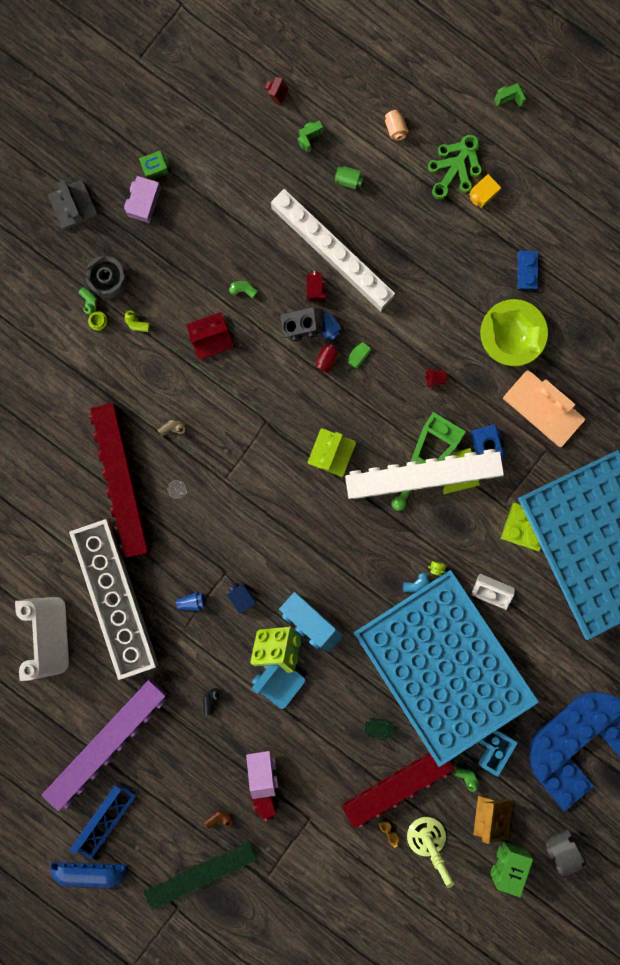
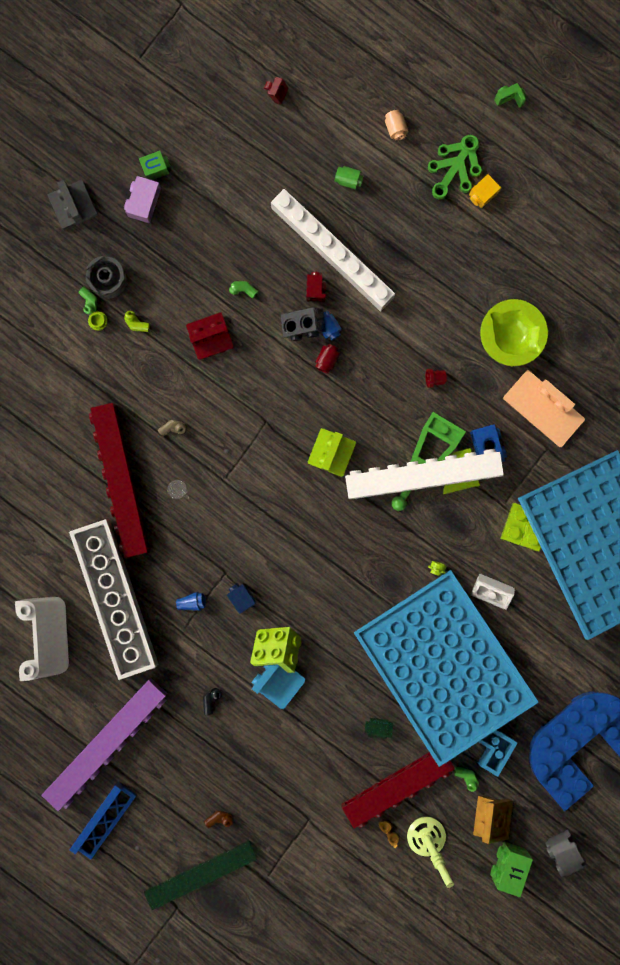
(88, 874): blue brick -> none
(260, 774): lavender brick -> none
(265, 807): dark red brick -> none
(309, 132): bright green bracket -> none
(310, 623): dark azure wedge -> none
(358, 355): bright green piece -> none
(421, 582): dark azure arm -> none
(527, 270): blue plate -> none

